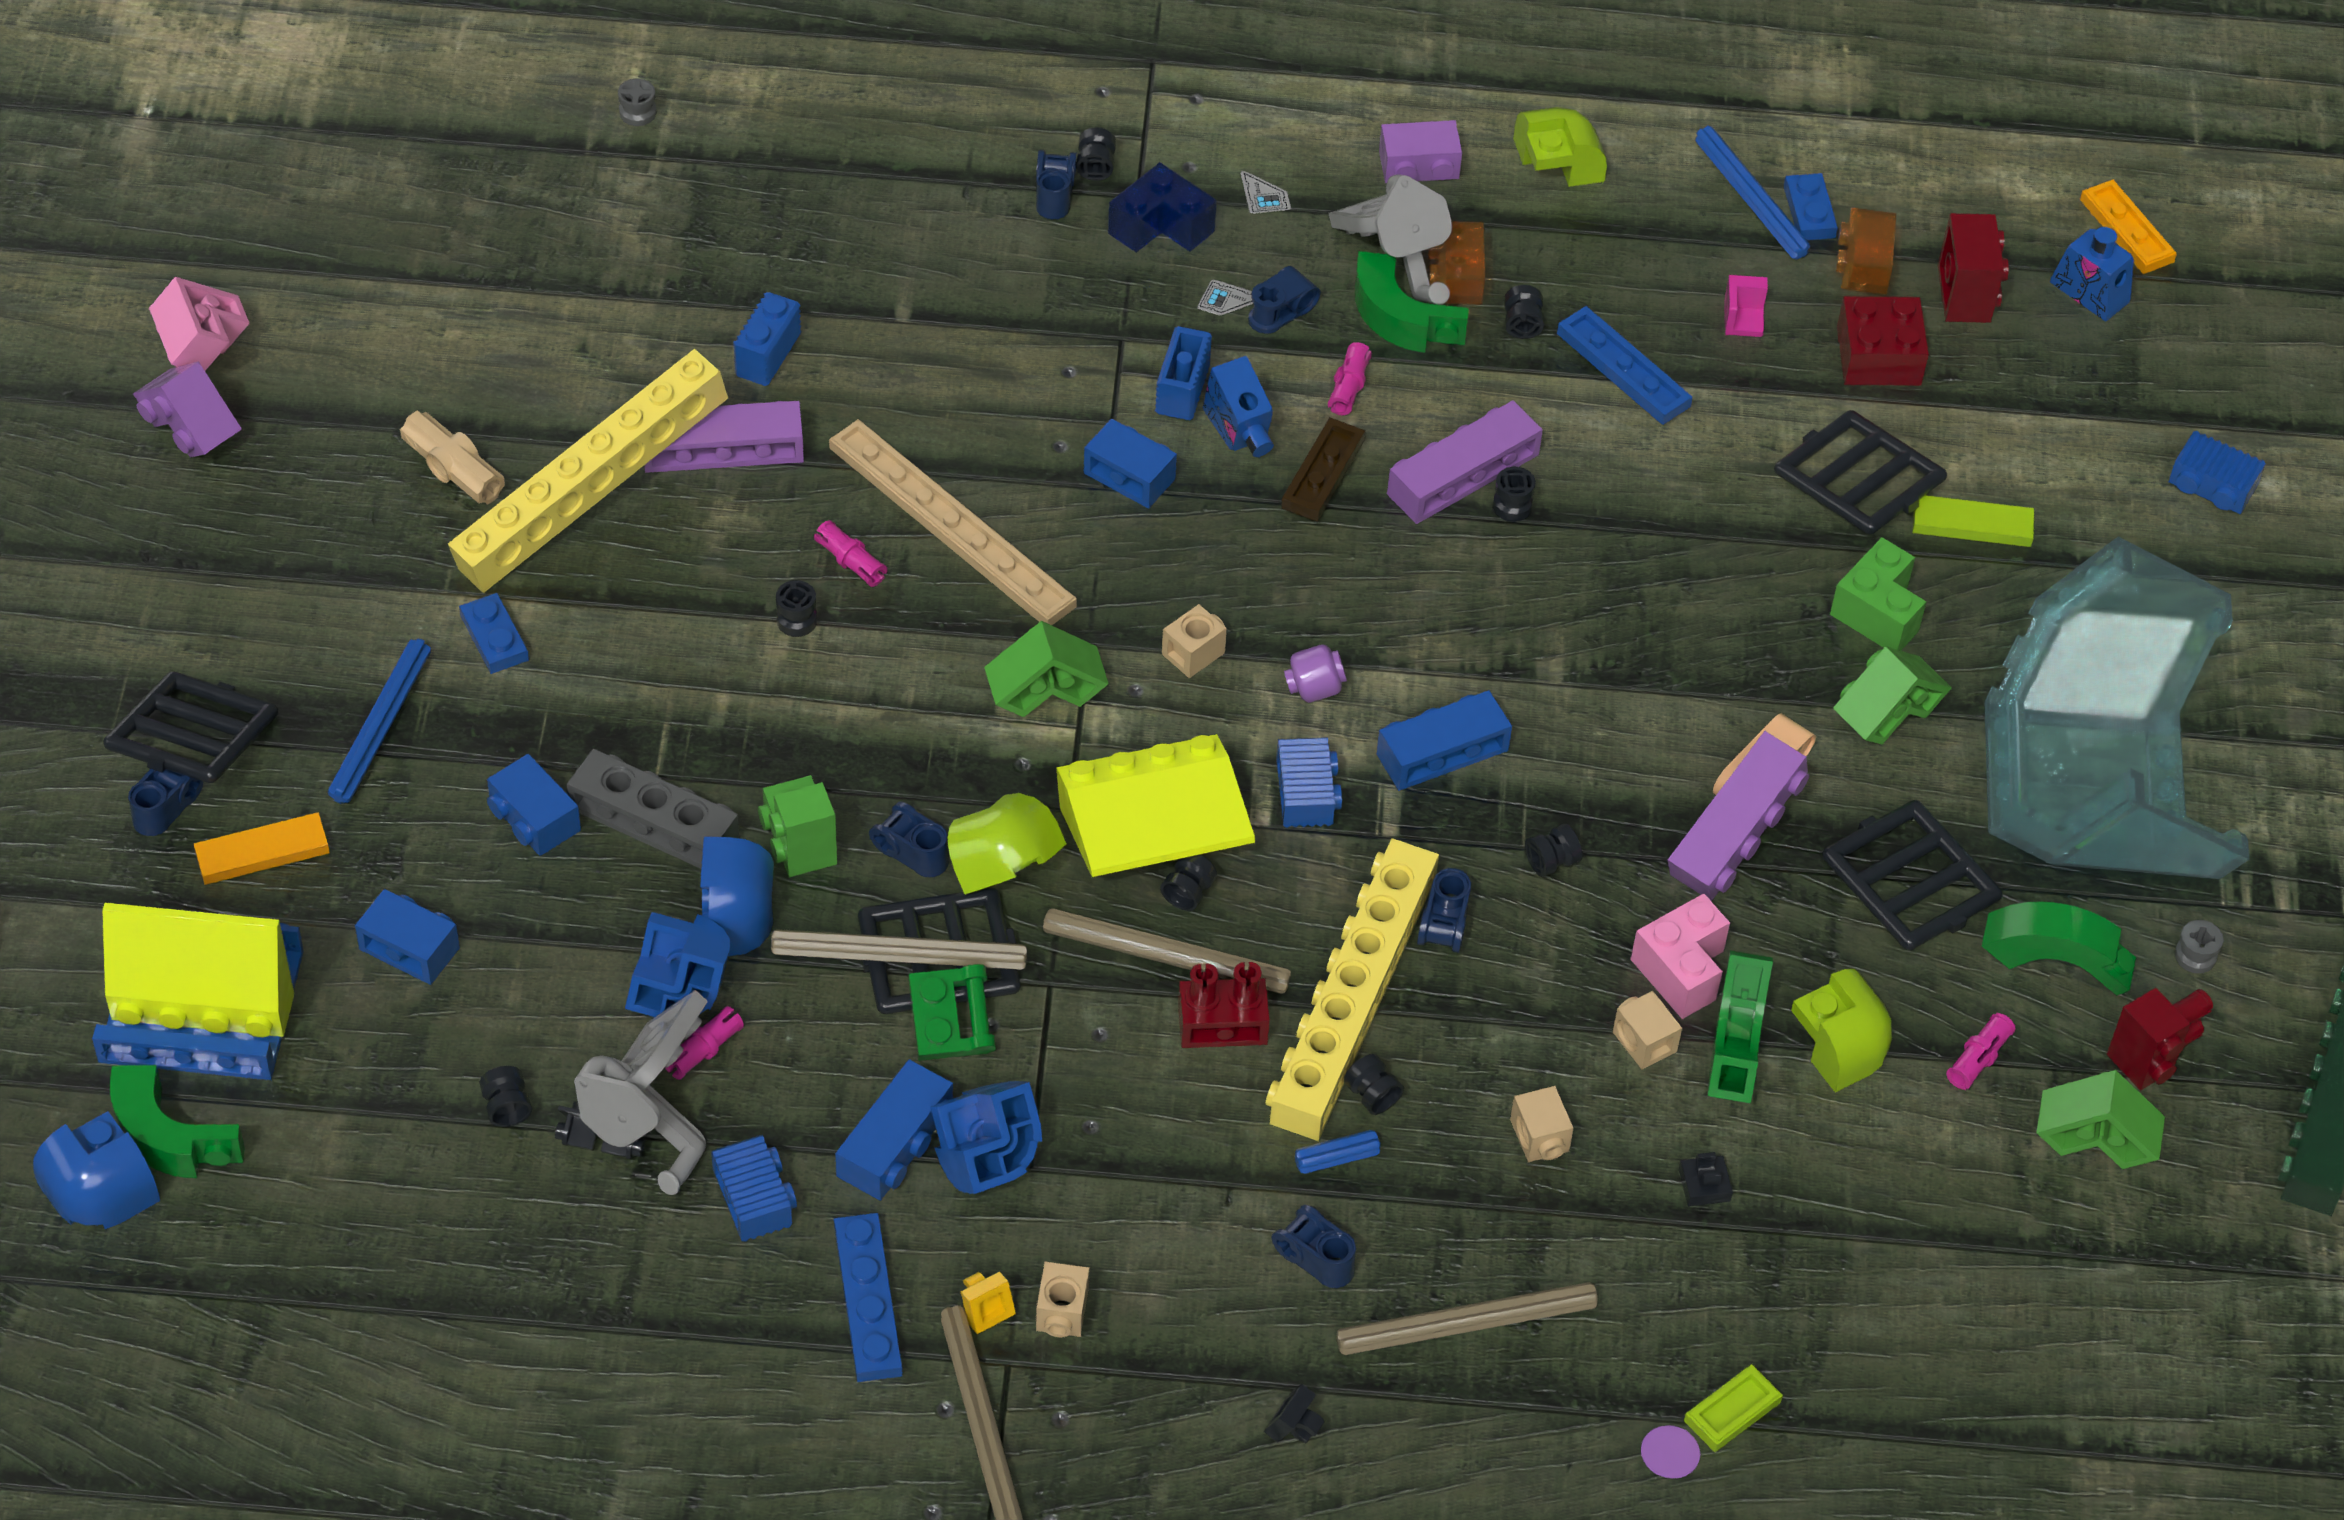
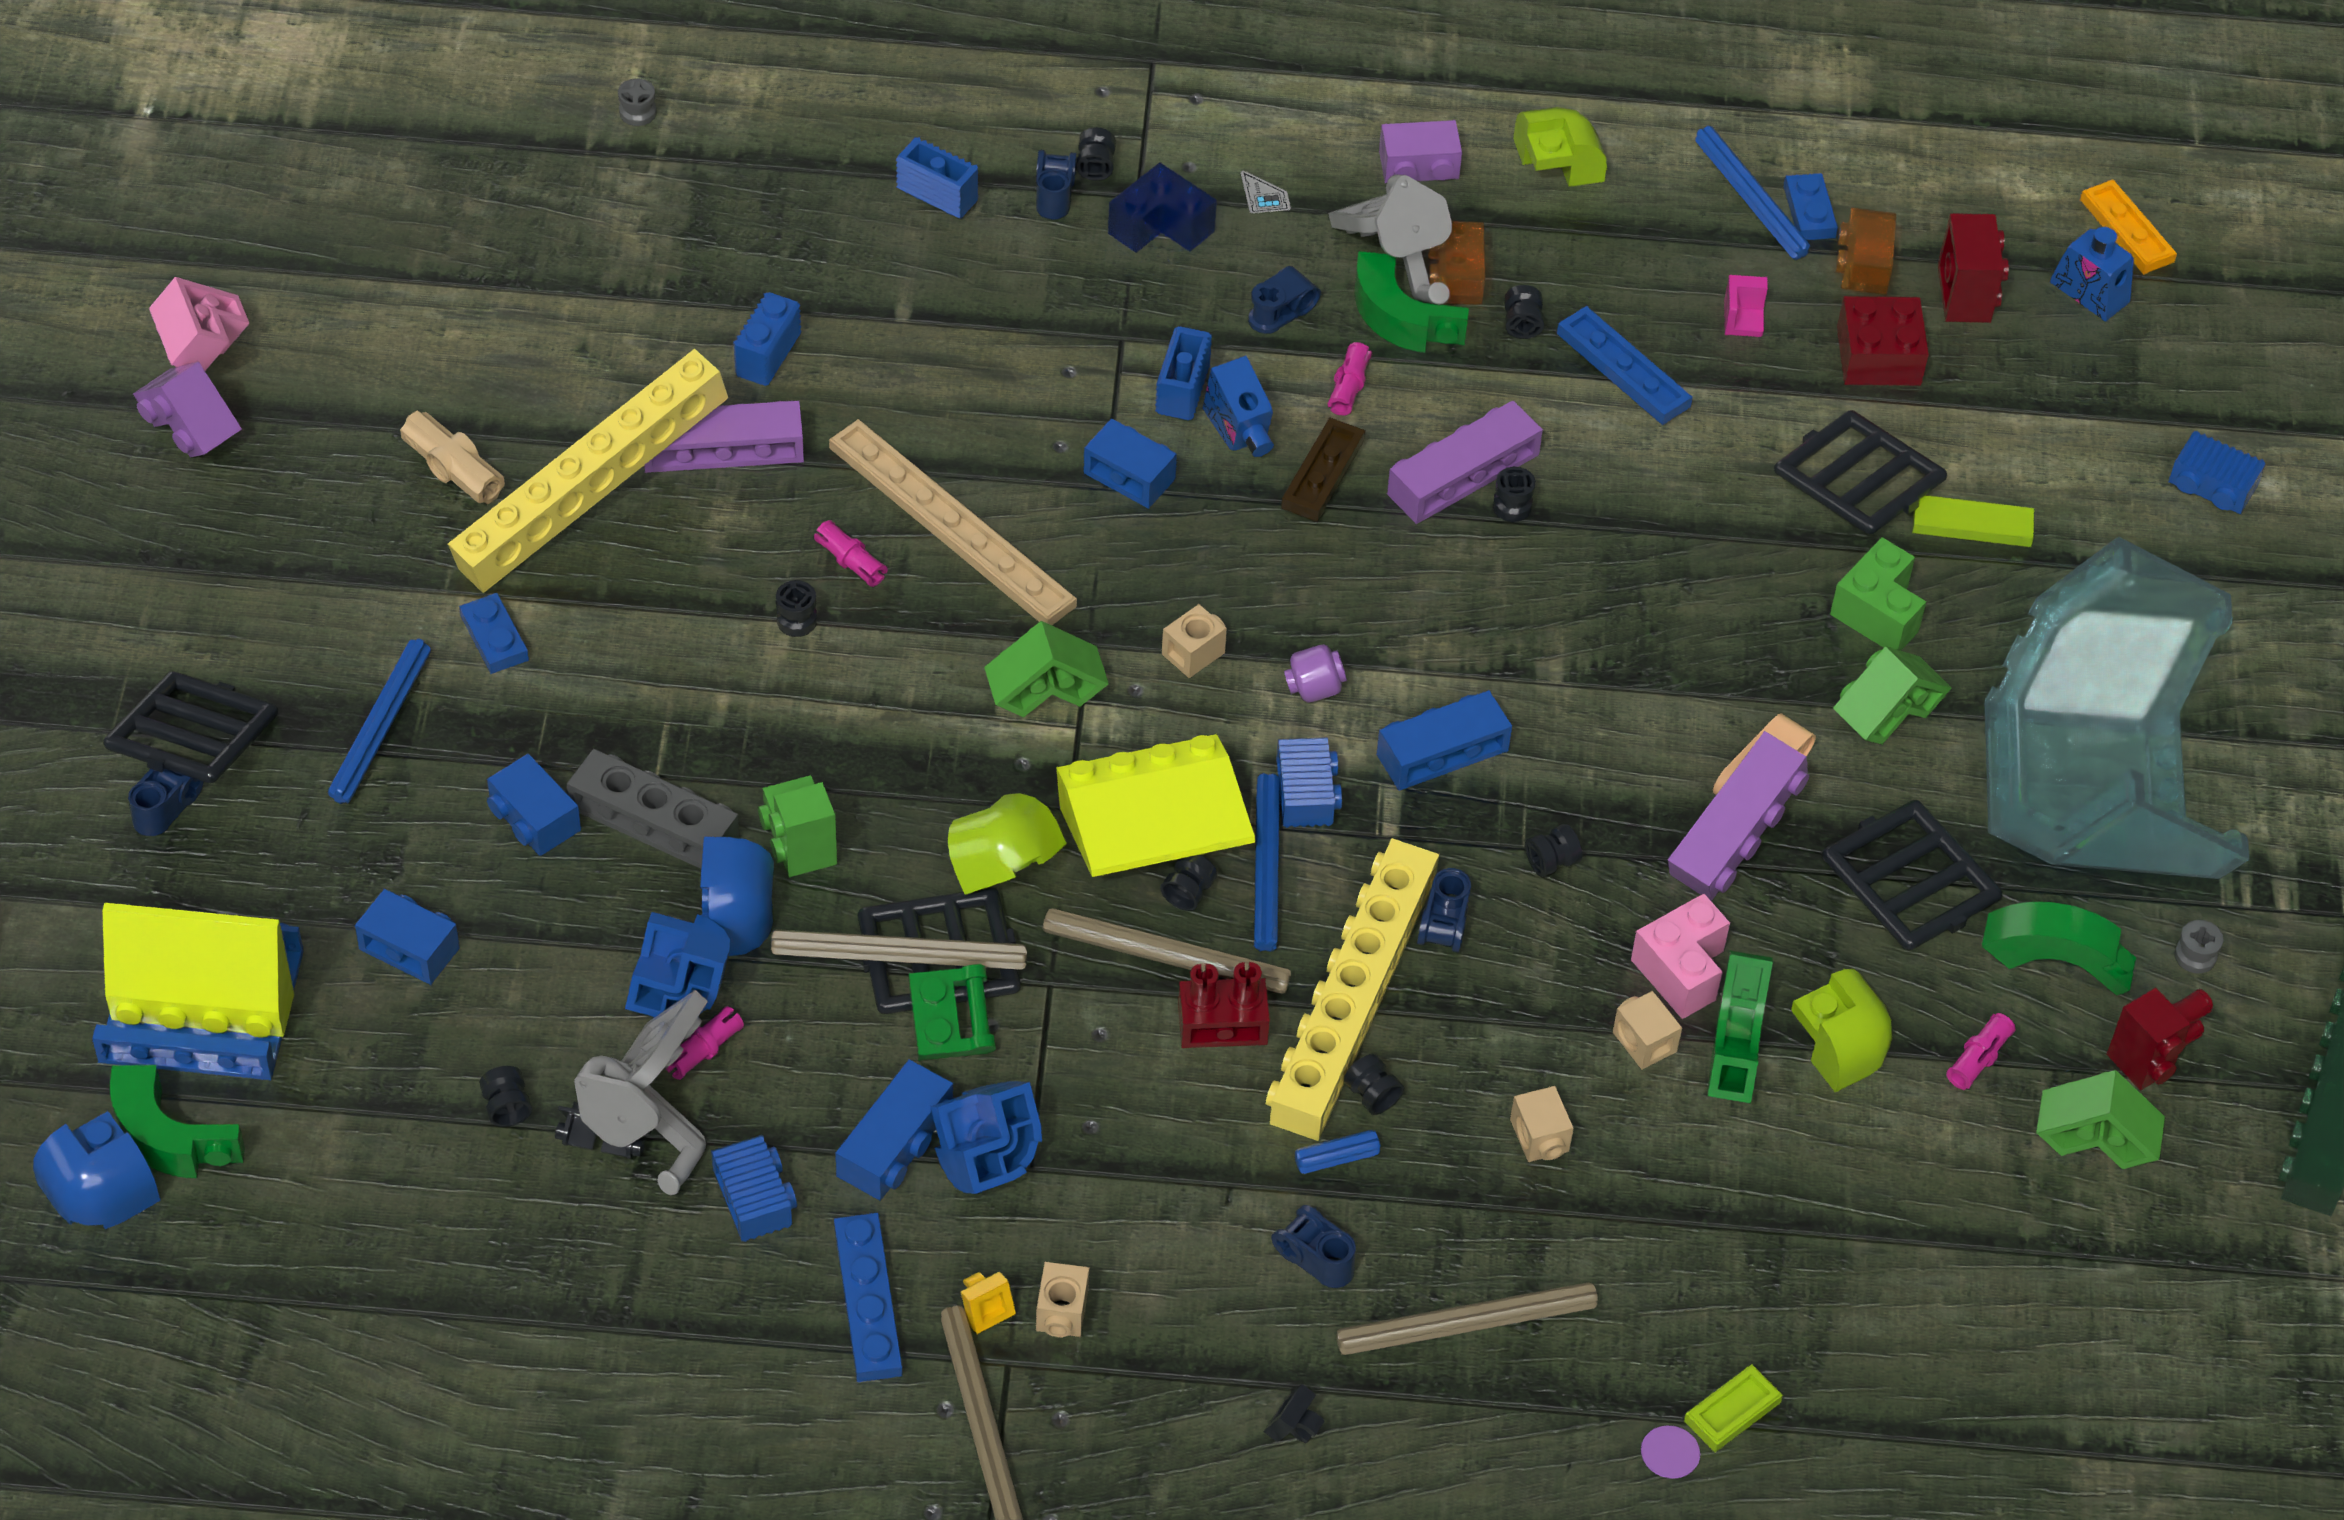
(261, 848): light orange tile -> none
(912, 840): dark blue piece -> none
(937, 177): none -> blue brick
(1224, 298): light grey sticker -> none
(1266, 863): none -> blue axle
(1705, 1179): black tile -> none

